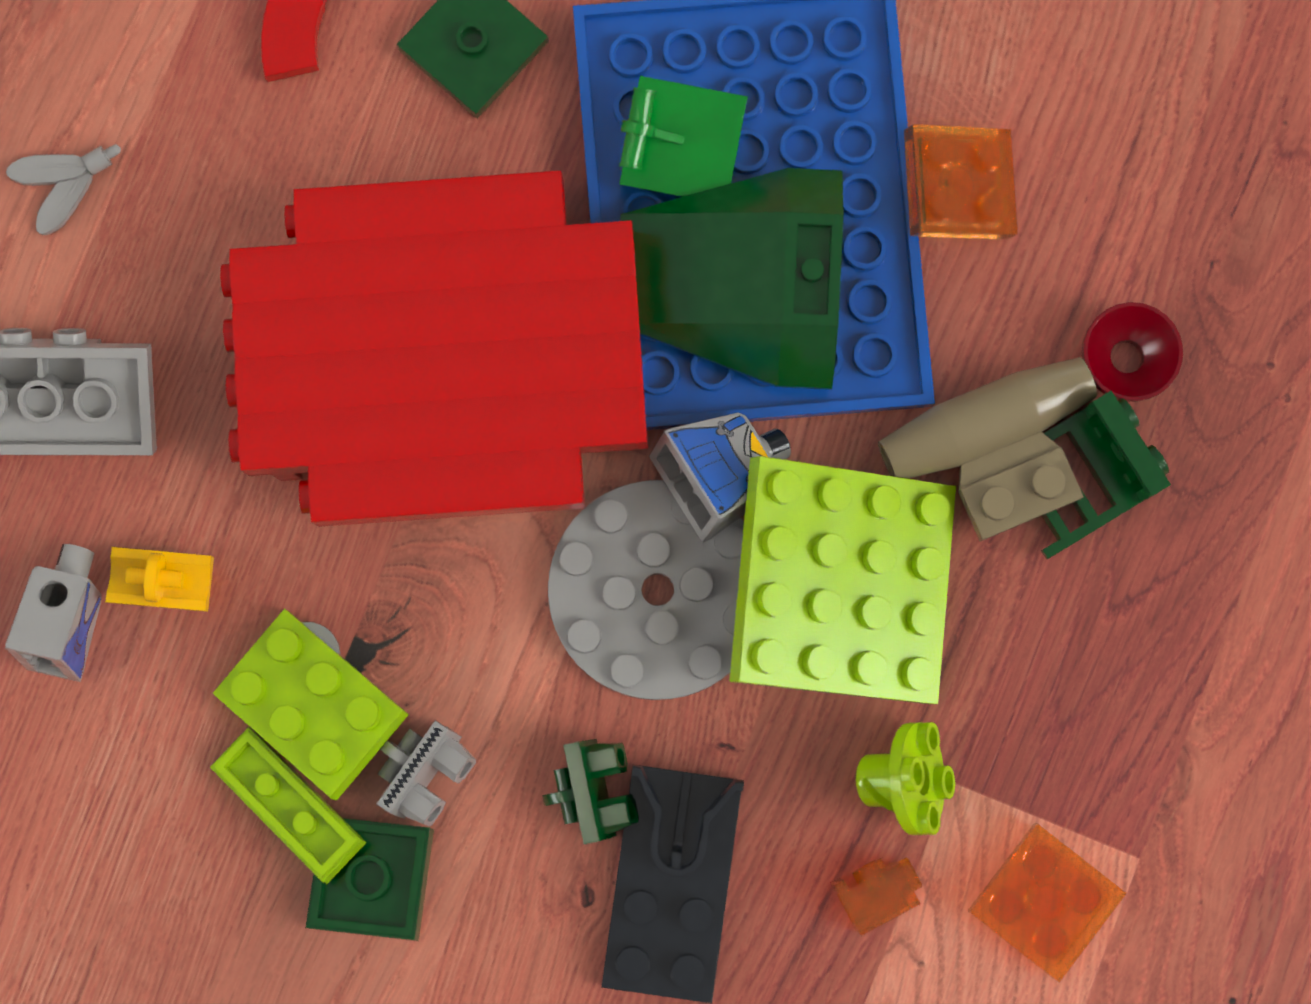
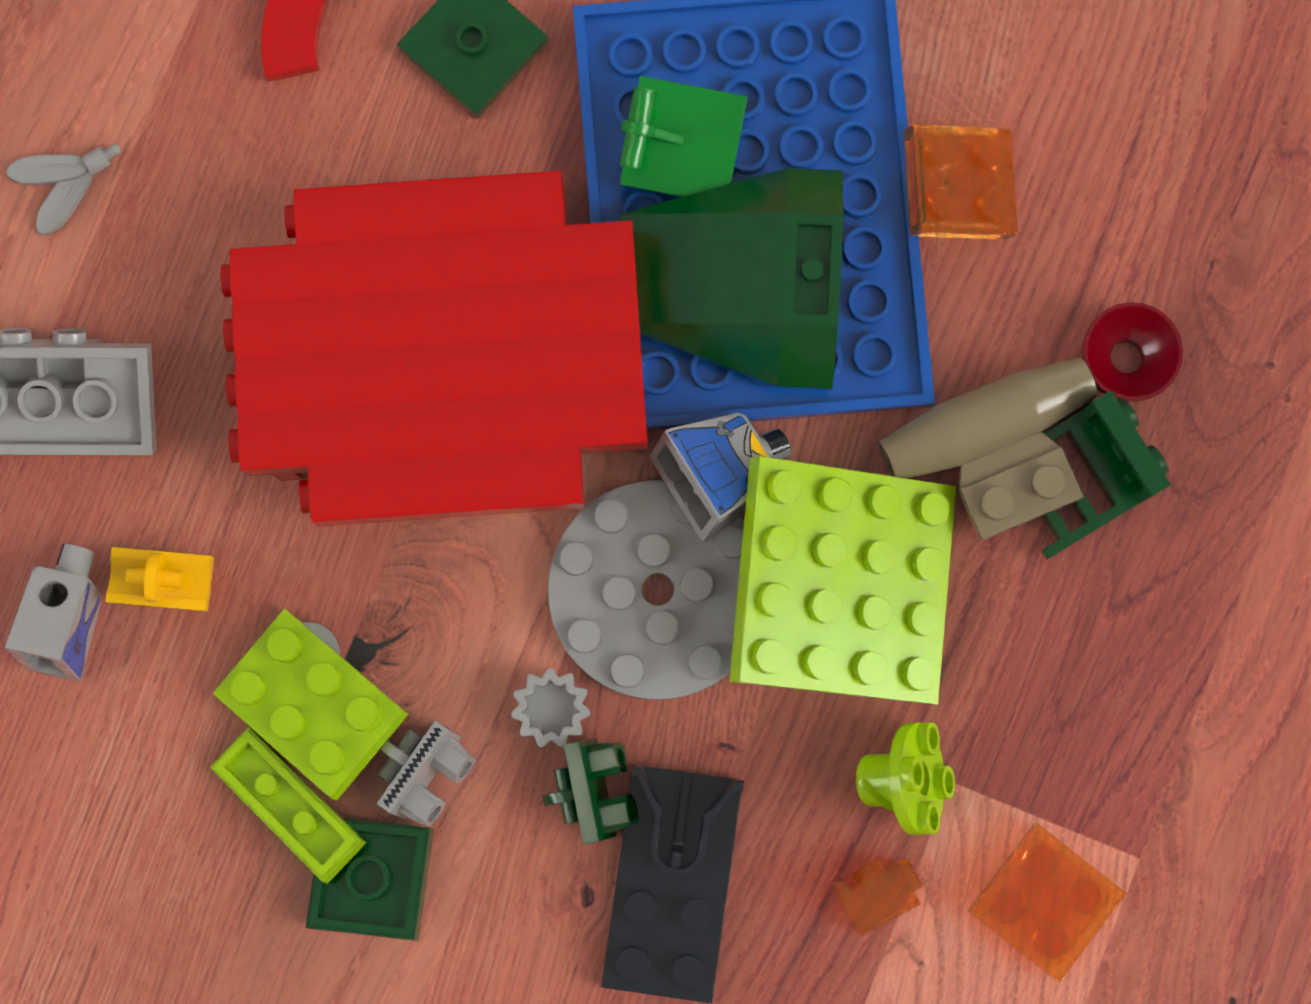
(550, 708): none -> light grey piece

